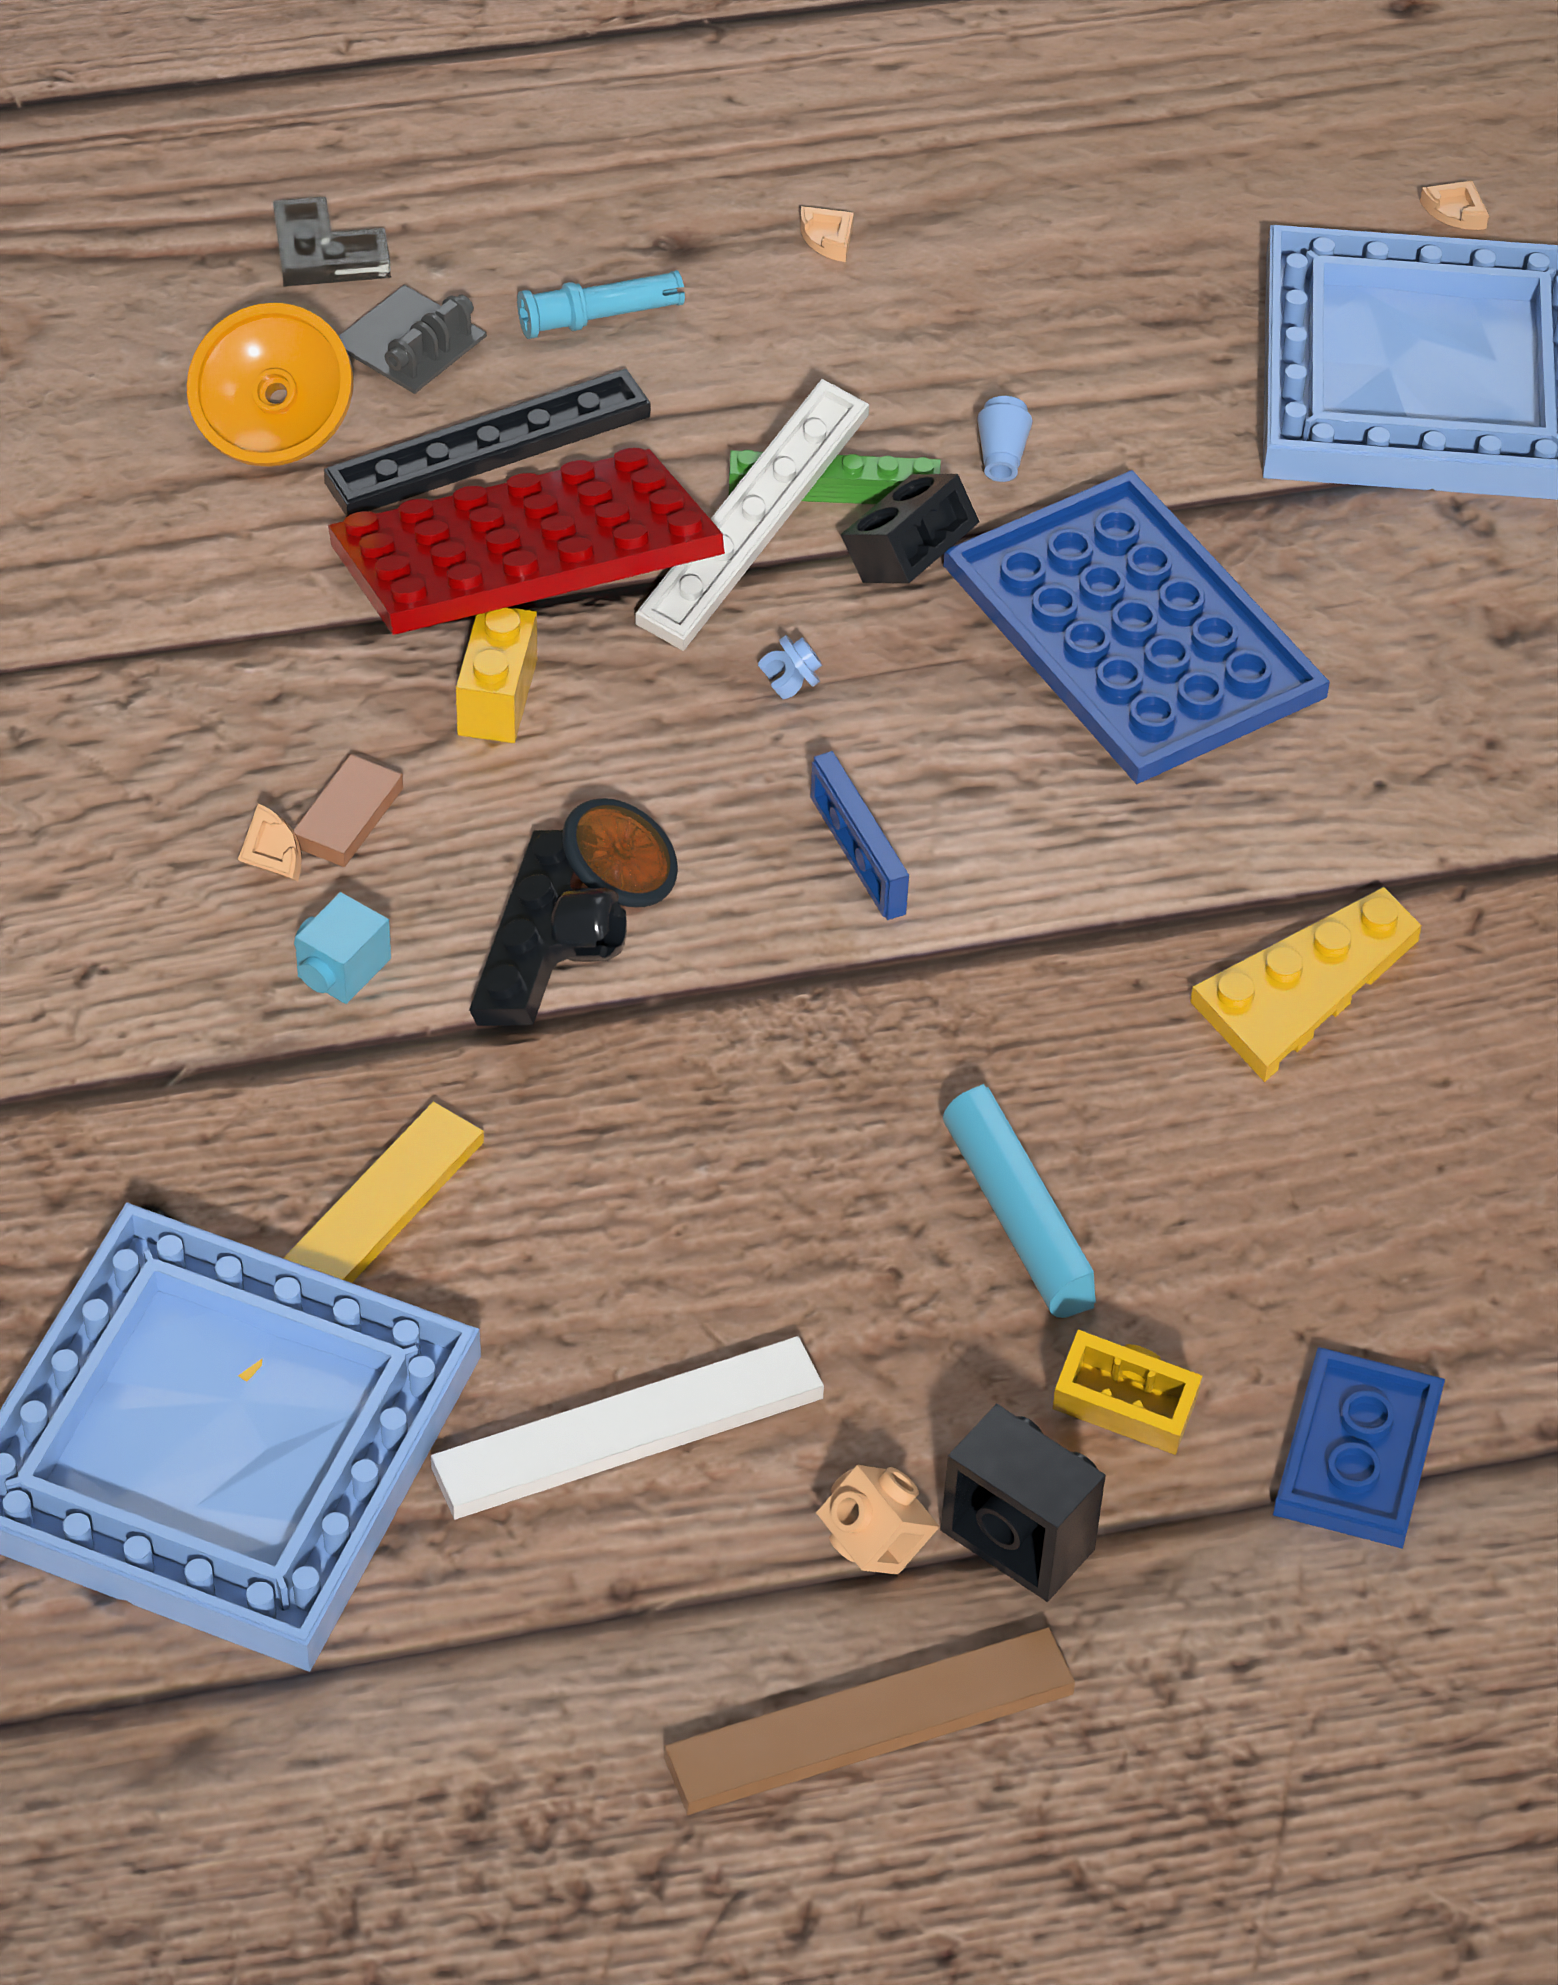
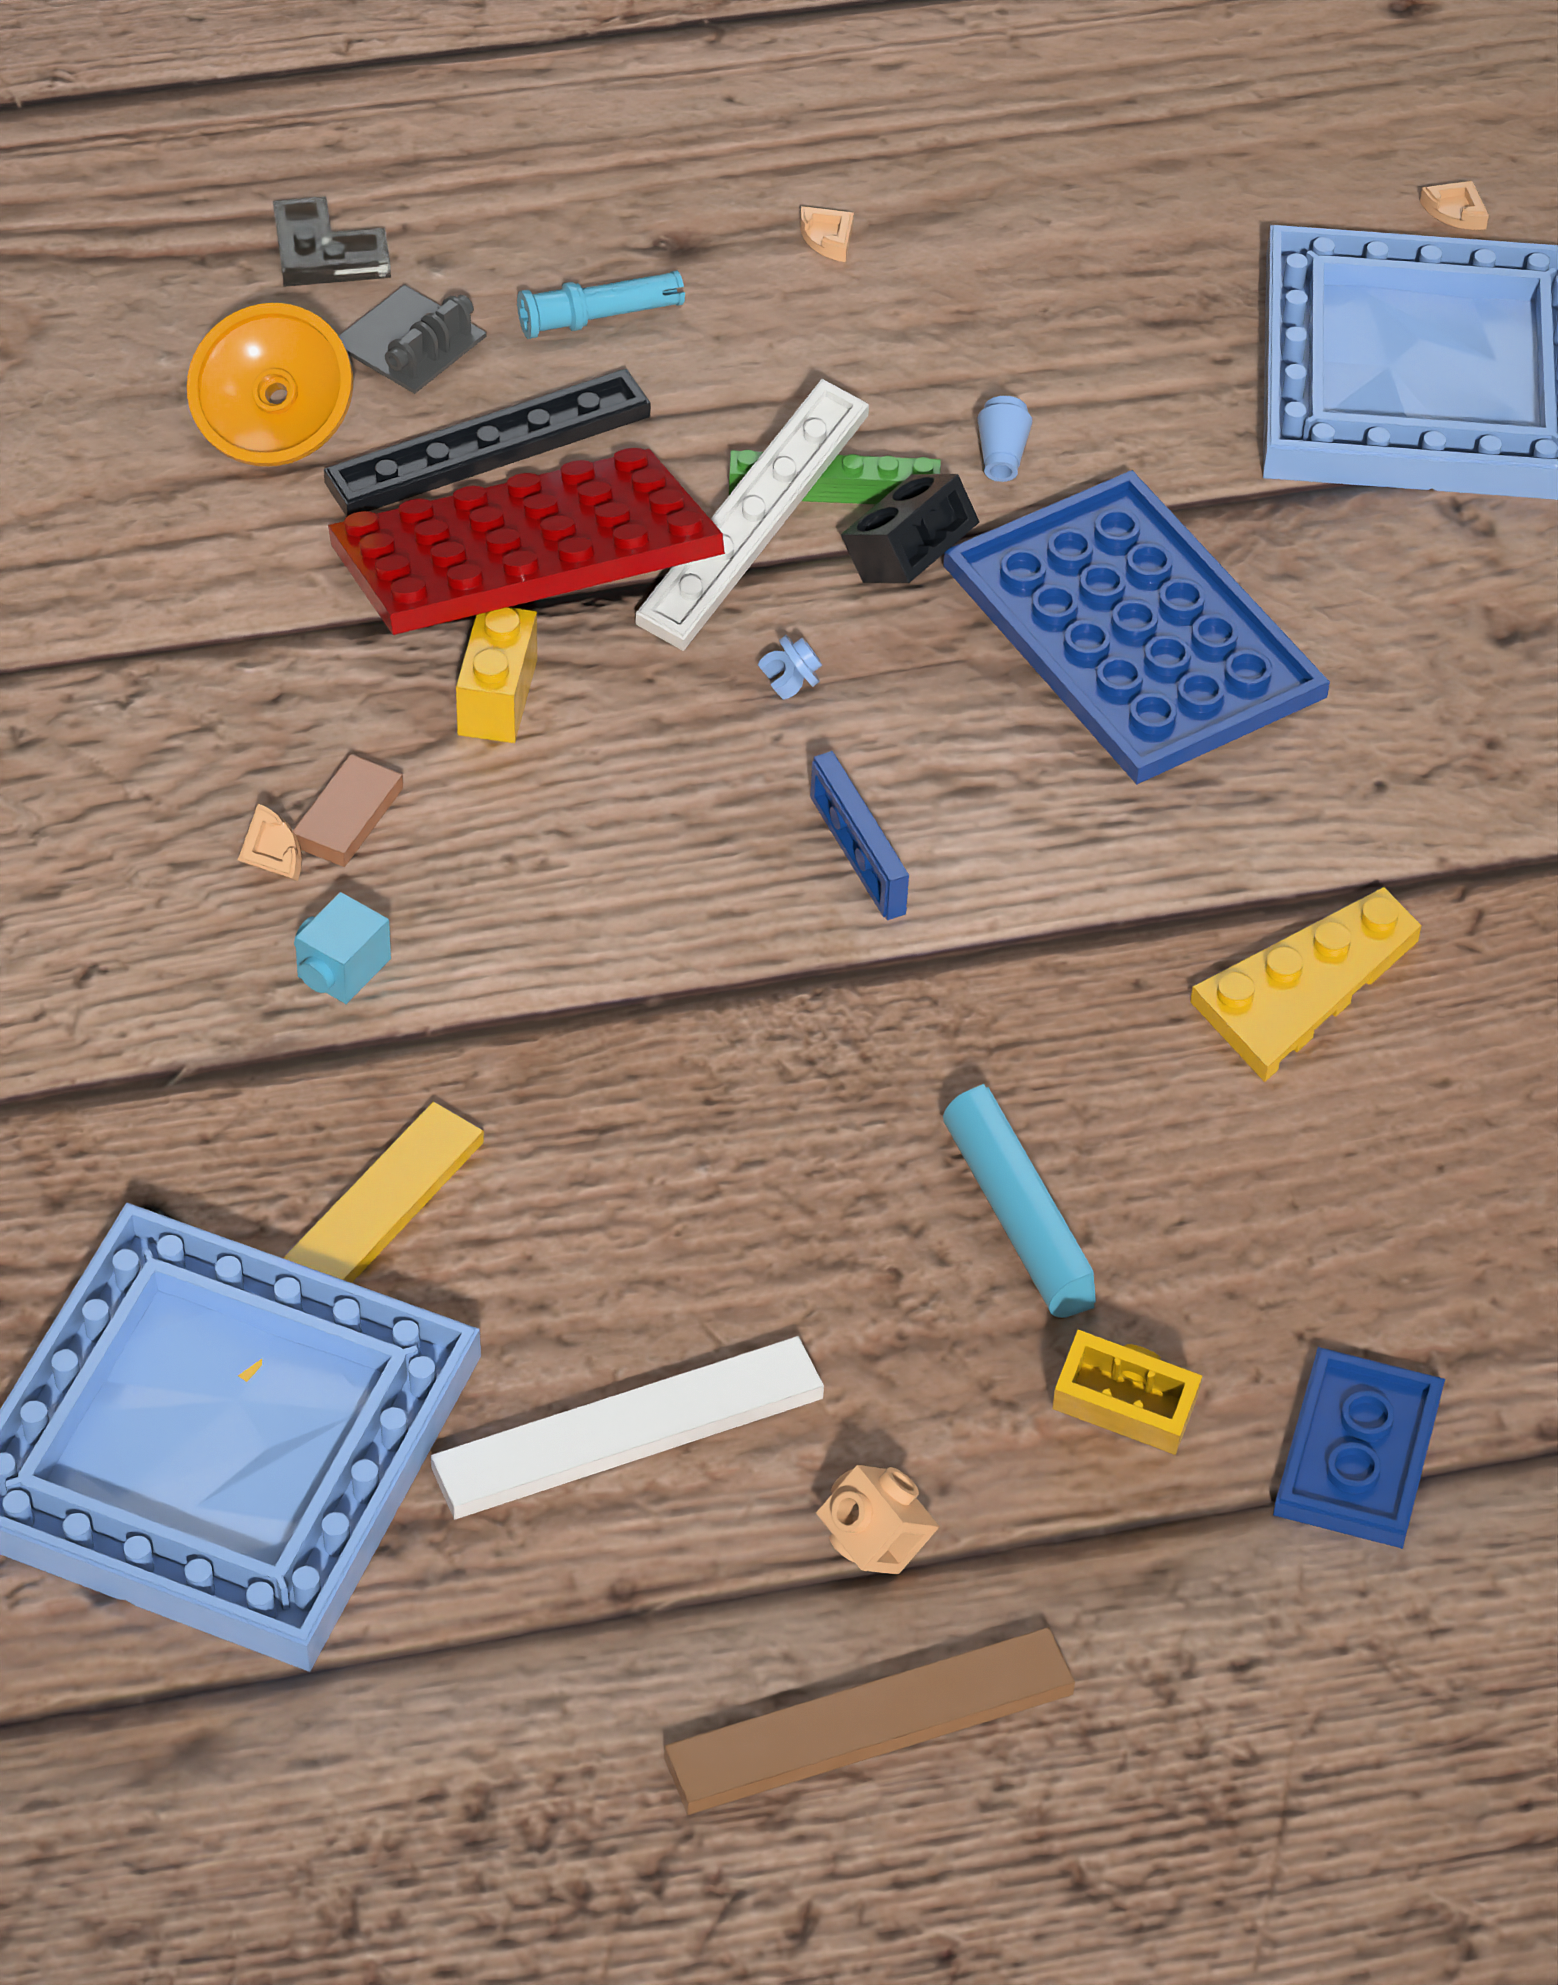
(543, 925): black plate -> none
(620, 851): clear orange wheel -> none
(1022, 1501): black brick -> none

